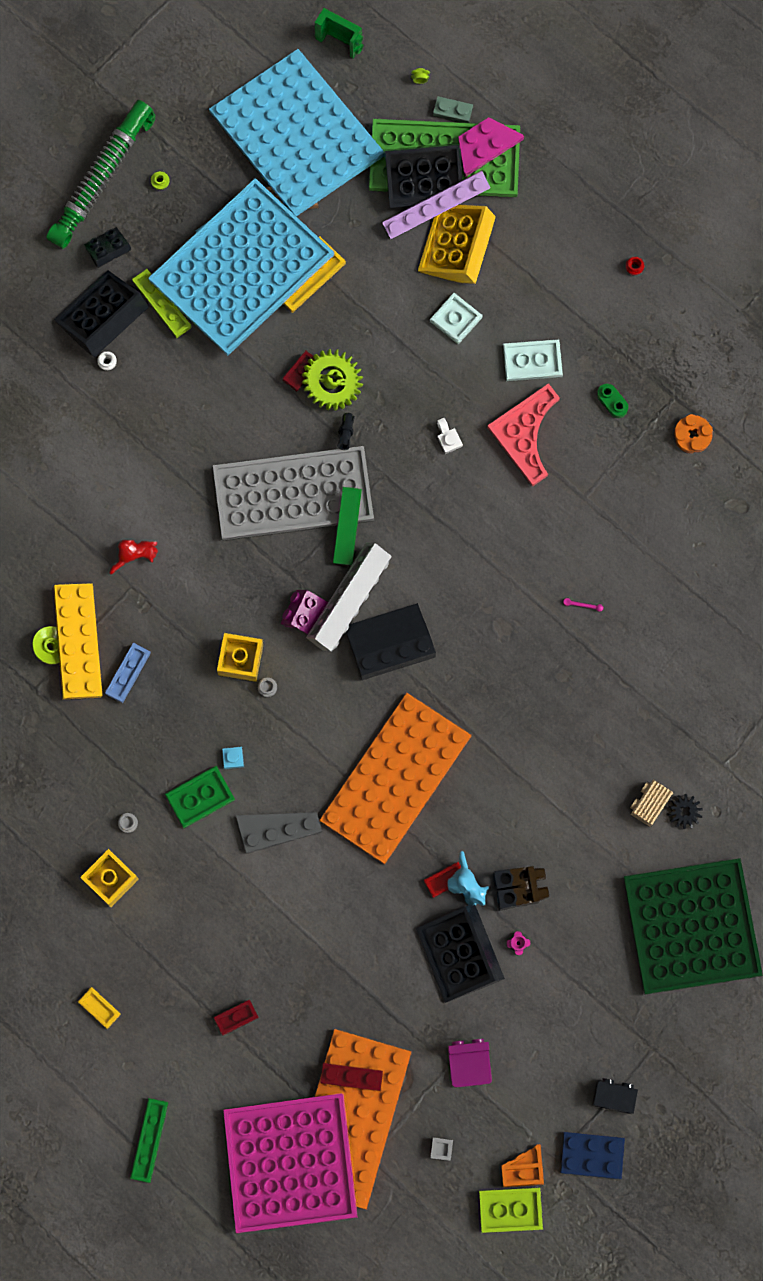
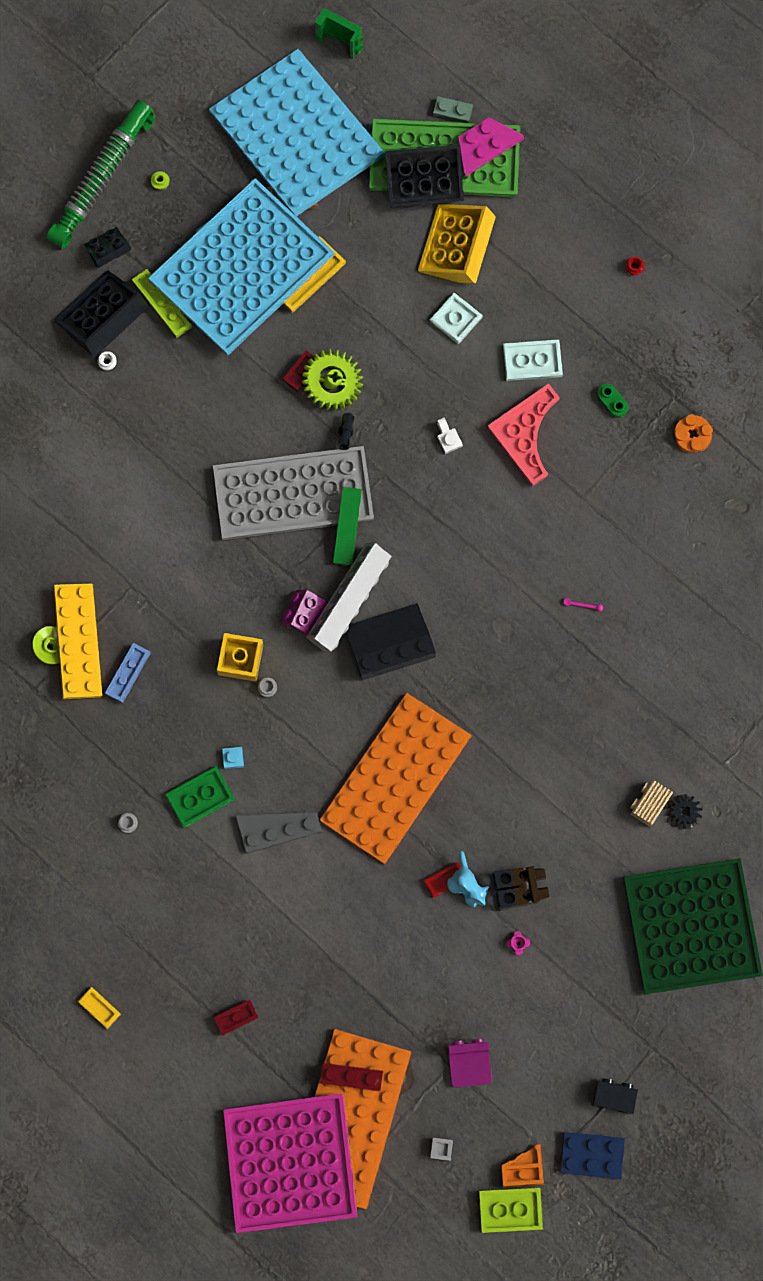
(109, 878): yellow brick -> none
(130, 551): red animal -> none
(149, 1140): green tile -> none
(420, 75): lime plate -> none
(436, 204): lavender plate -> none
(460, 953): black slope -> none

